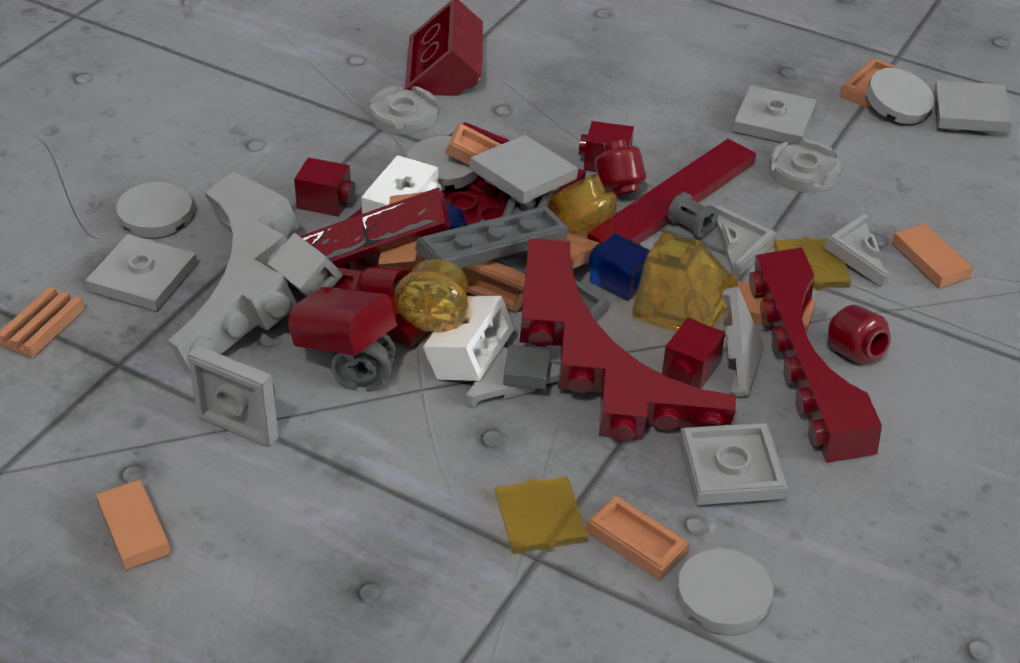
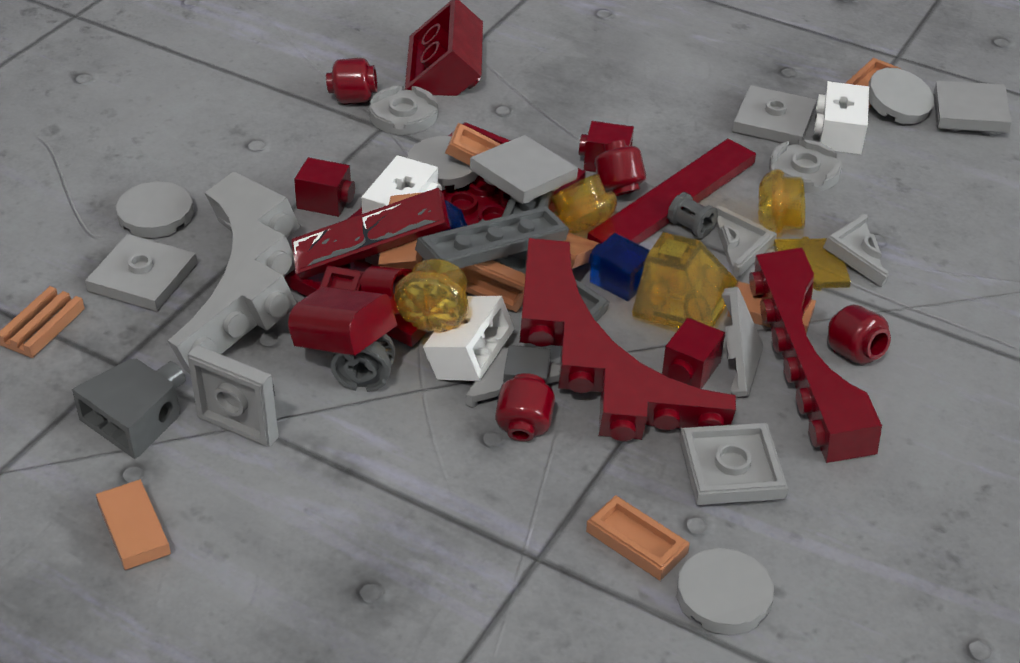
(130, 403): none -> dark grey torso
(304, 266): light grey brick -> none
(352, 80): none -> dark red head
(525, 406): none -> dark red head
(540, 515): clear yellow piece -> none
(781, 202): none -> clear yellow piece
(842, 117): none -> white brick
(932, 255): nougat tile -> none

